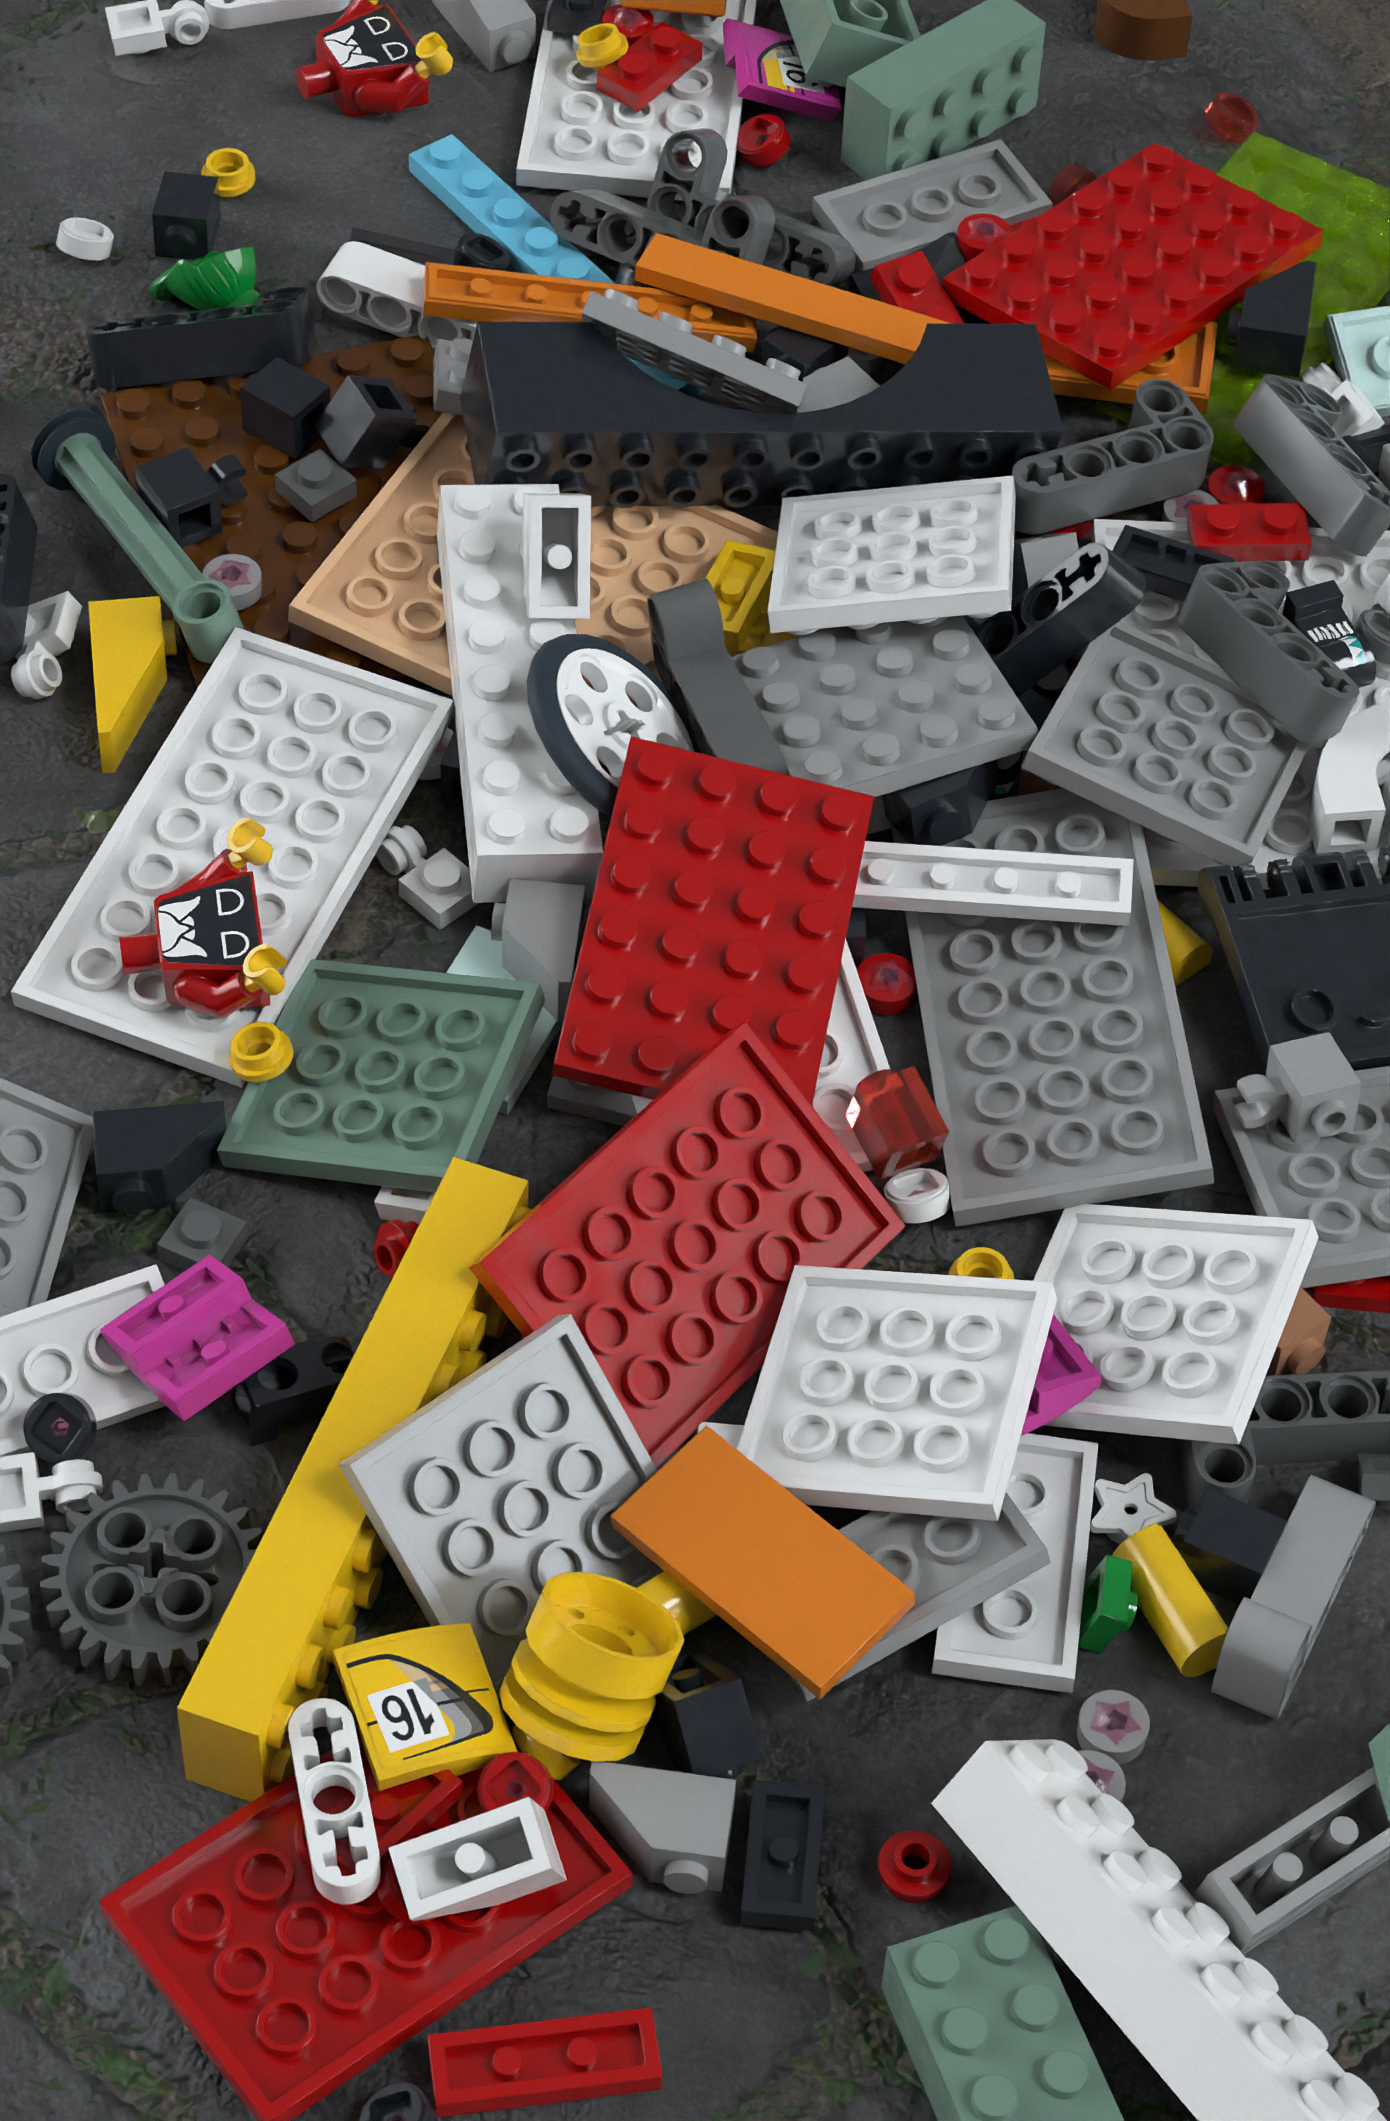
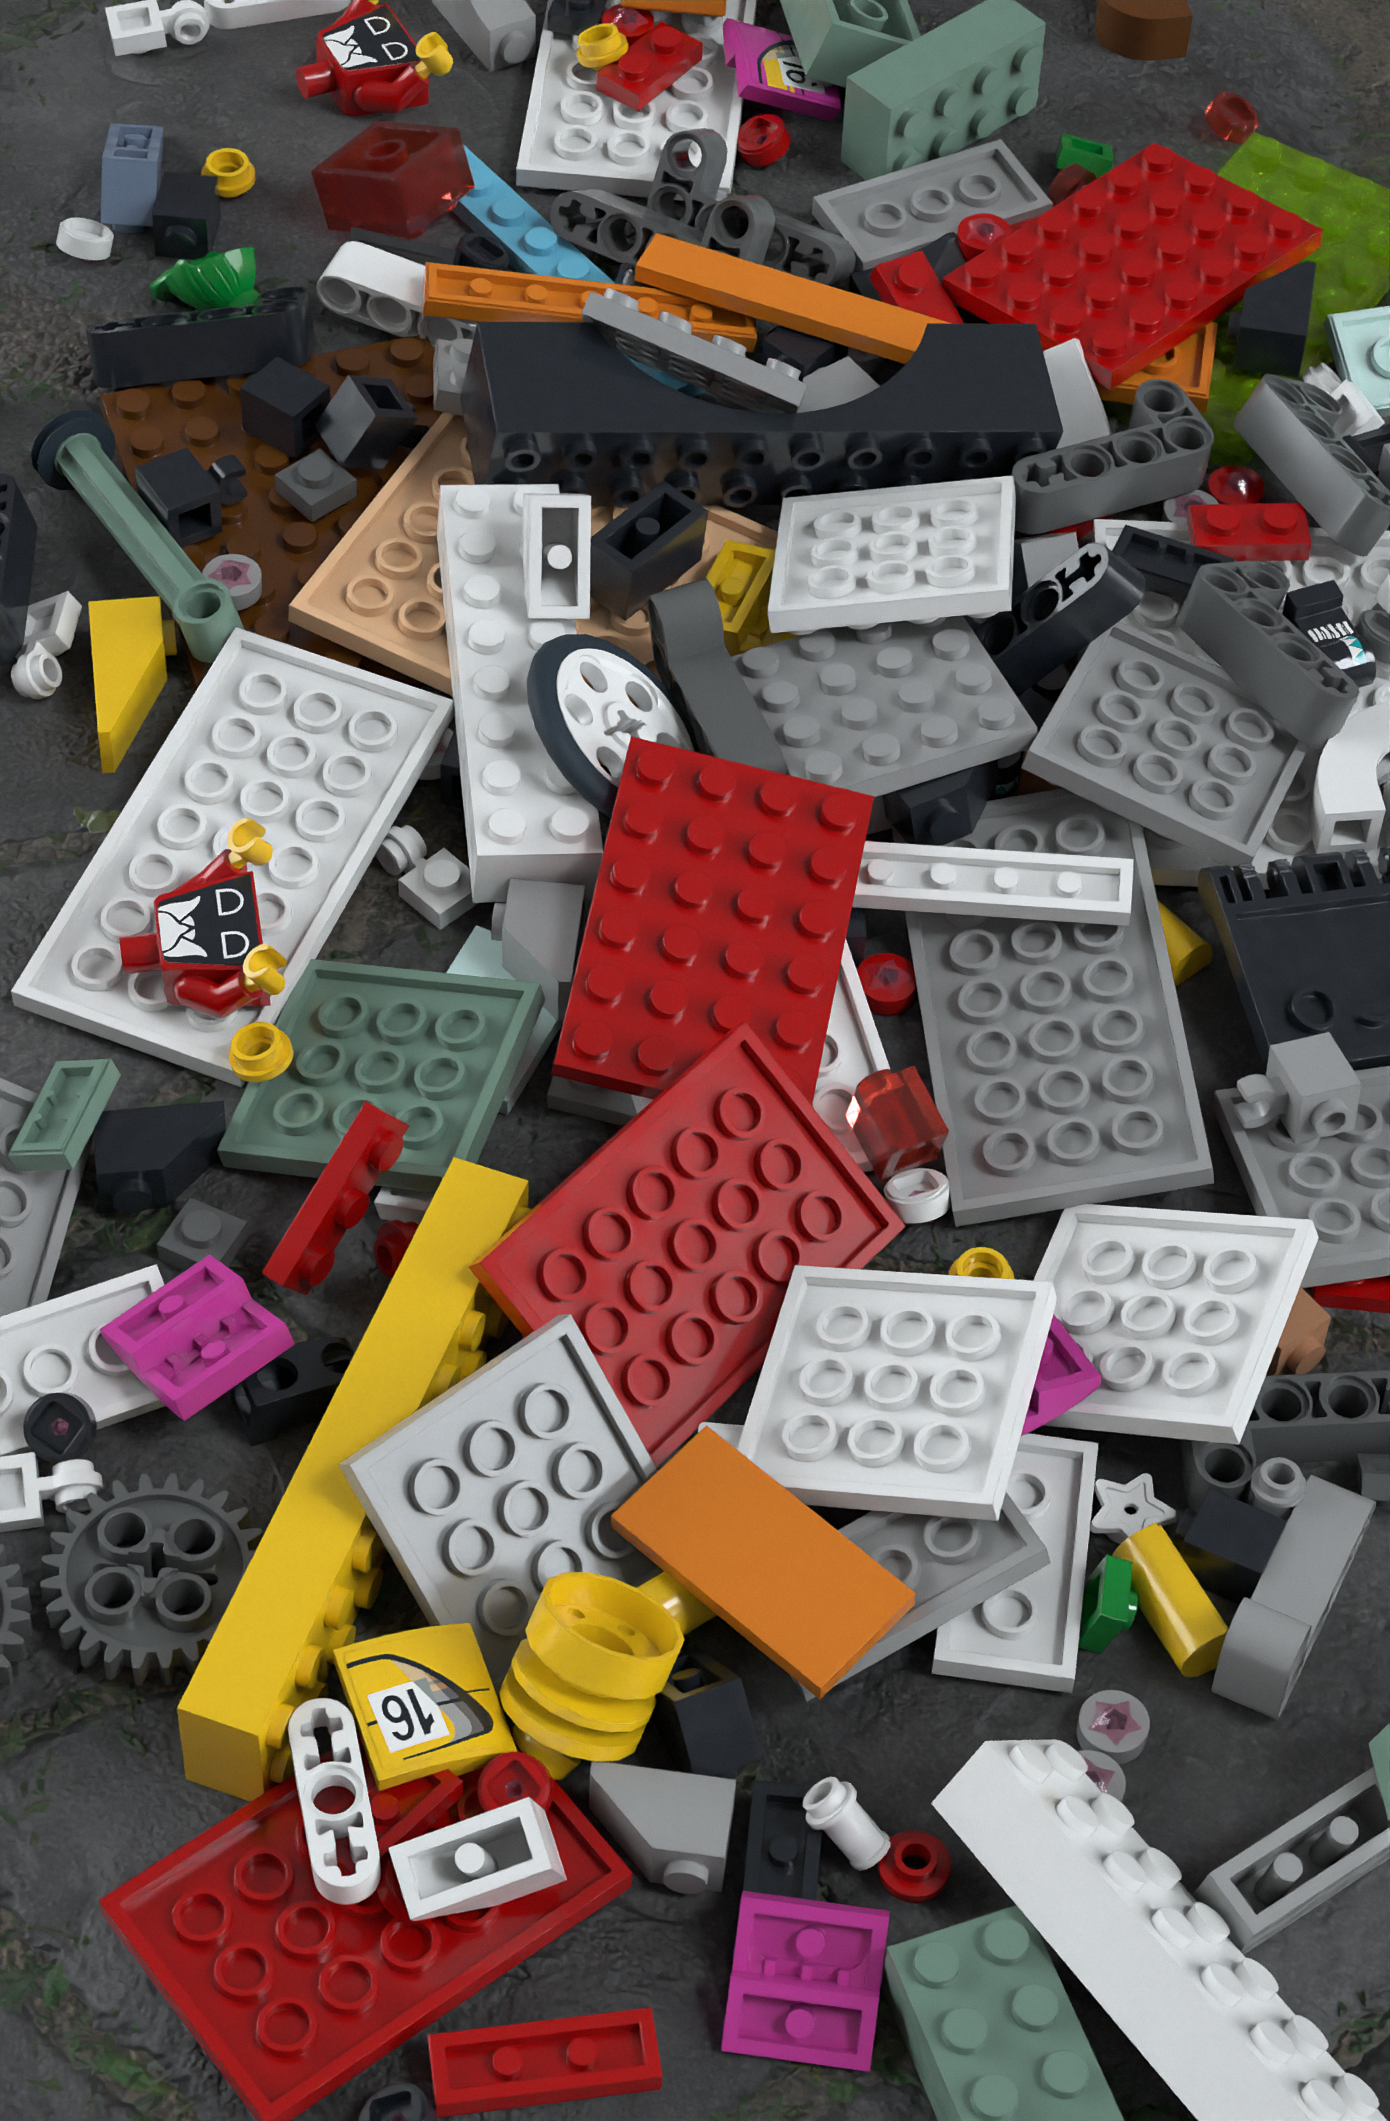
(64, 1115): none -> sand green plate
(131, 176): none -> sand blue slope
(337, 1199): none -> red plate
(393, 179): none -> clear red brick
(646, 549): none -> black brick
(805, 1981): none -> dark pink slope
(834, 1808): none -> white pin
(1075, 394): none -> white tile
(1090, 154): none -> green plate
(1278, 1487): none -> light grey pin

